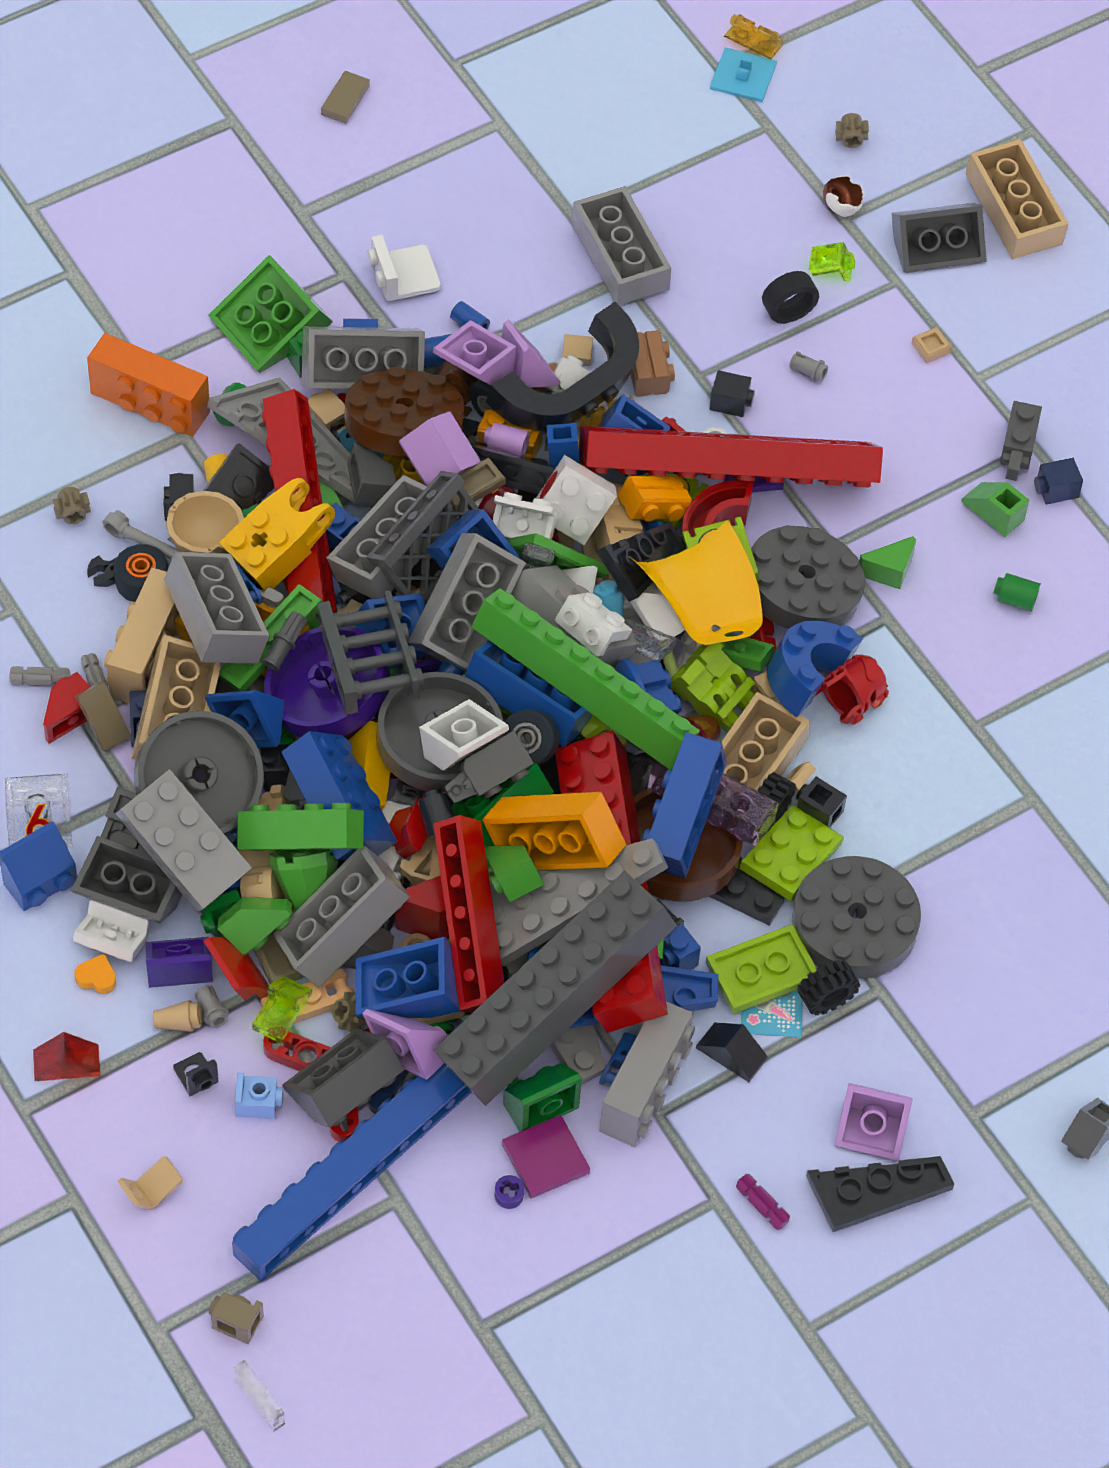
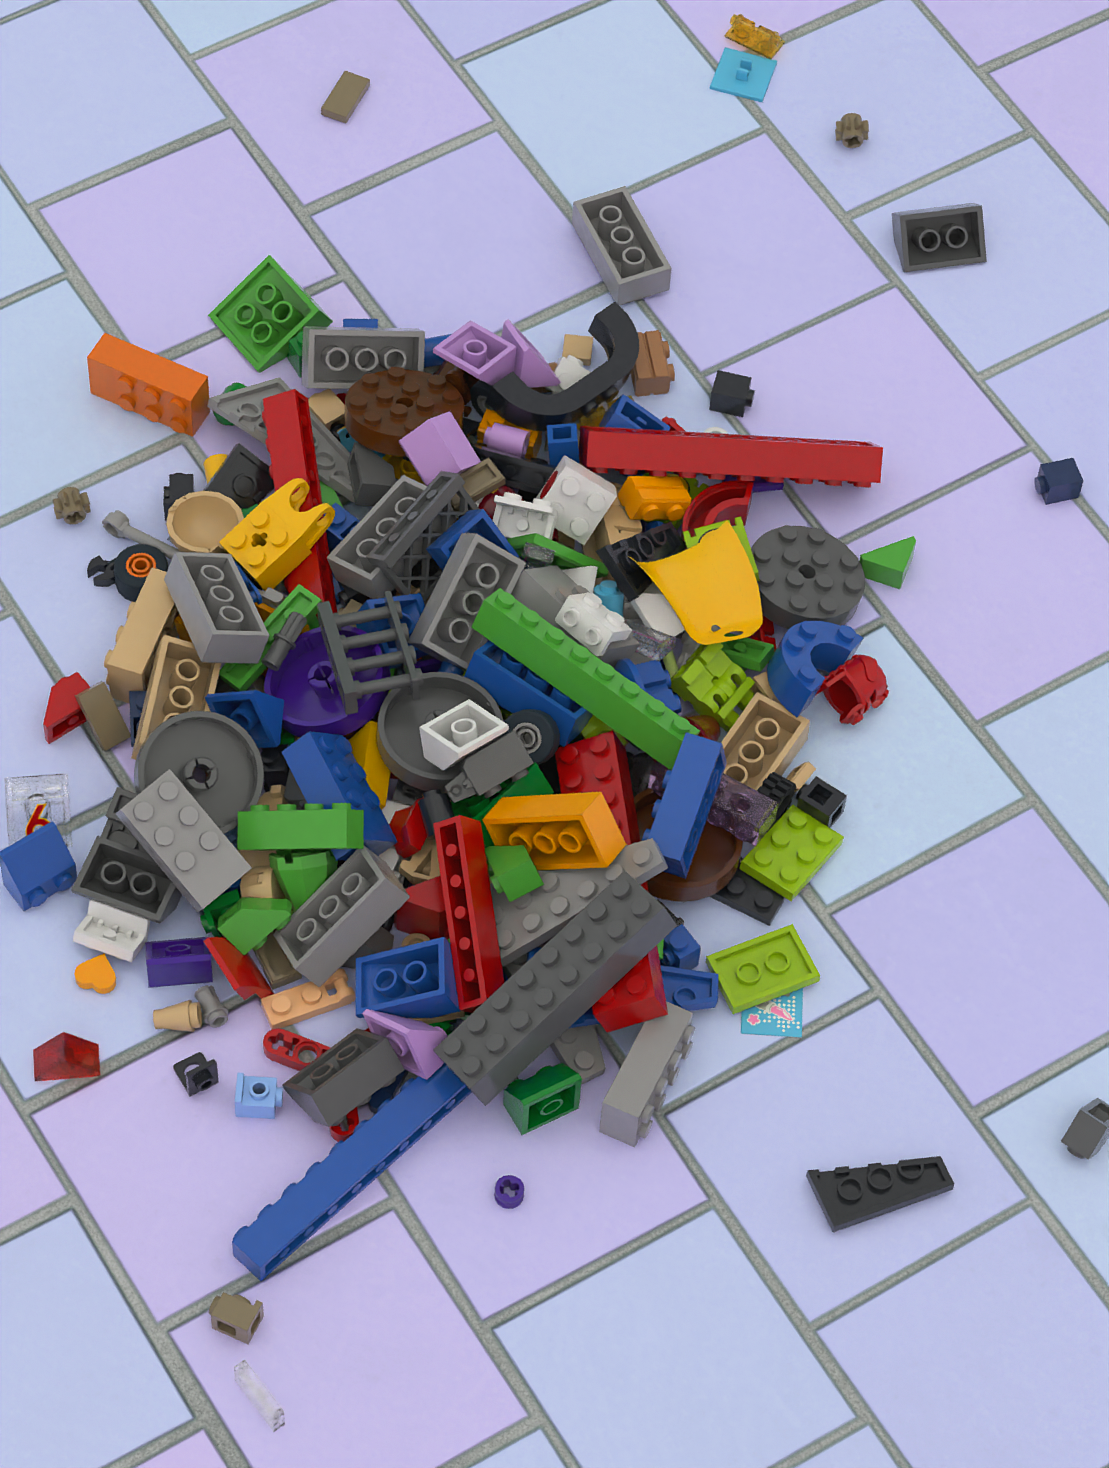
(37, 675): light grey axle -> none
(92, 669): light grey axle -> none
(153, 1184): tan bracket -> none
(281, 1009): clear neon green slope -> none
(345, 1013): dark tan gear -> none
(403, 271): white bracket -> none
(464, 313): blue piece -> none
(545, 1156): magenta tile -> none
(617, 1058): blue bar -> none
(733, 1048): black slope -> none
(763, 1201): magenta axle -> none
(795, 307): black tyre -> none
(815, 369): light grey pin -> none
(828, 987): black tyre -> none
(832, 259): clear neon green bracket -> none
(843, 195): copper hair -> none
(873, 1121): lavender slope -> none
(882, 901): dark grey piece -> none
(931, 345): tan tile -> none
(998, 505): bright green slope -> none
(1016, 199): tan brick -> none
(1017, 591): green brick -> none
(1020, 437): dark grey hinge -> none

